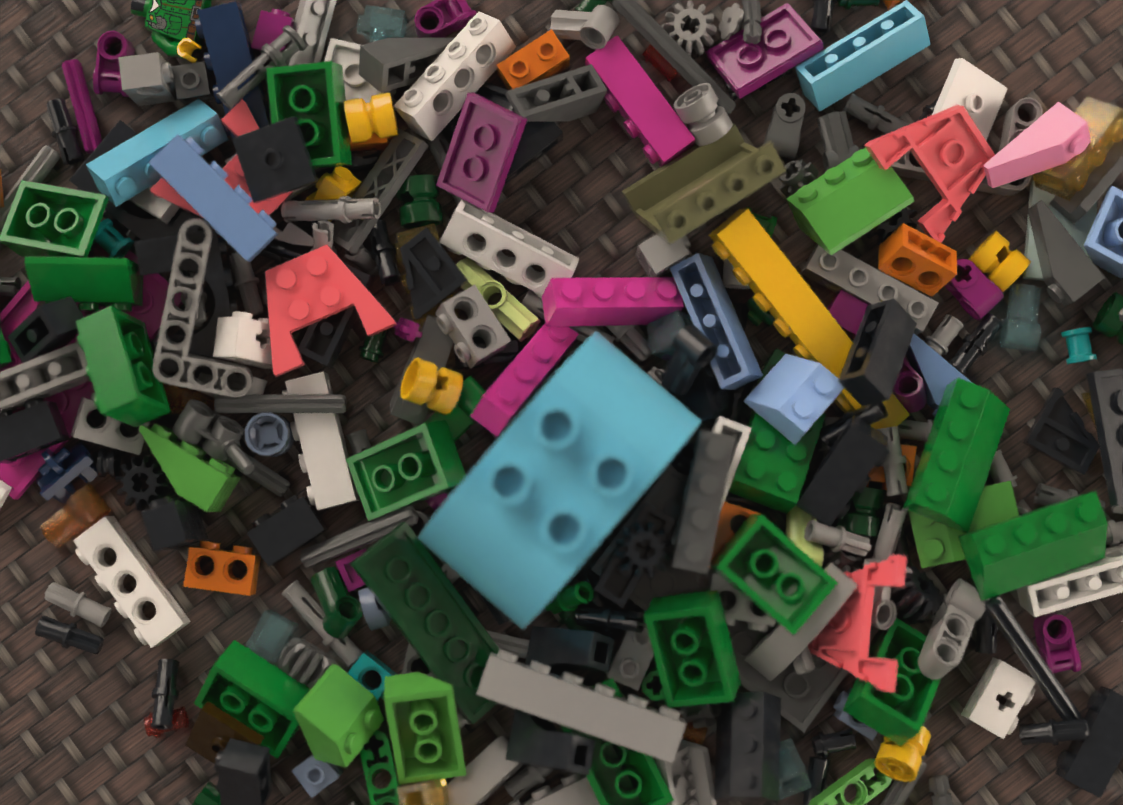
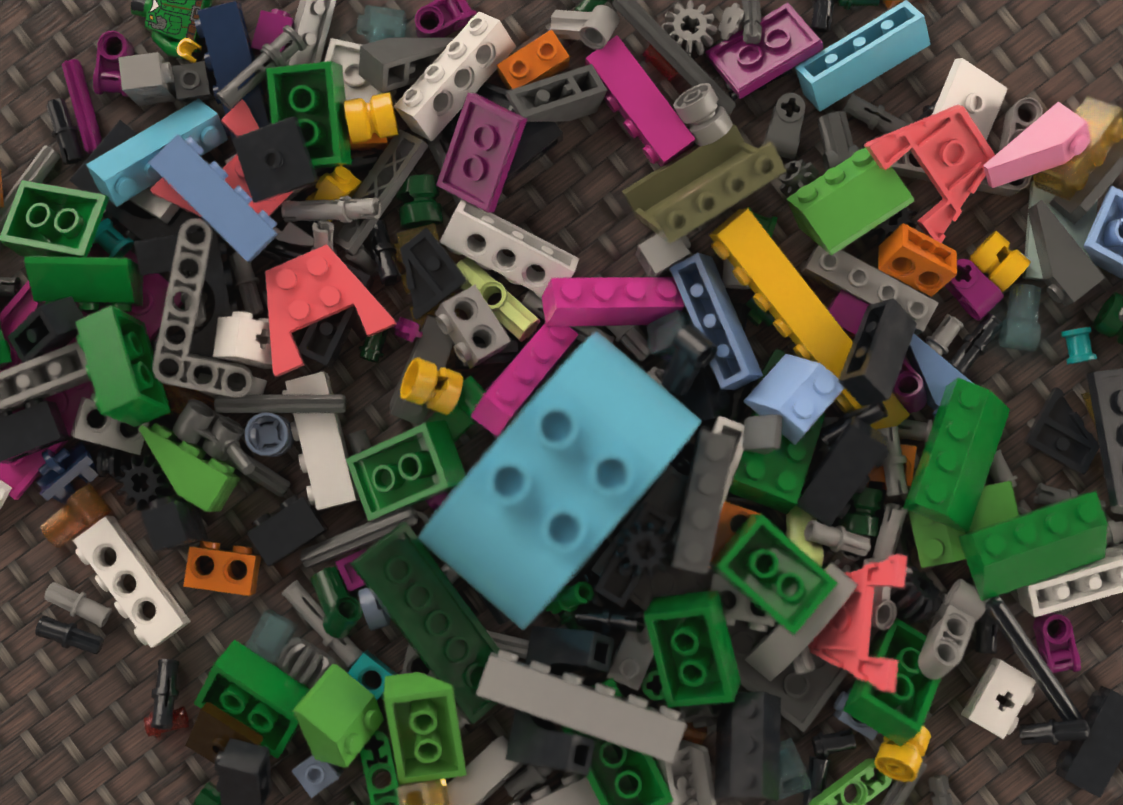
(762, 433): none -> dark grey slope

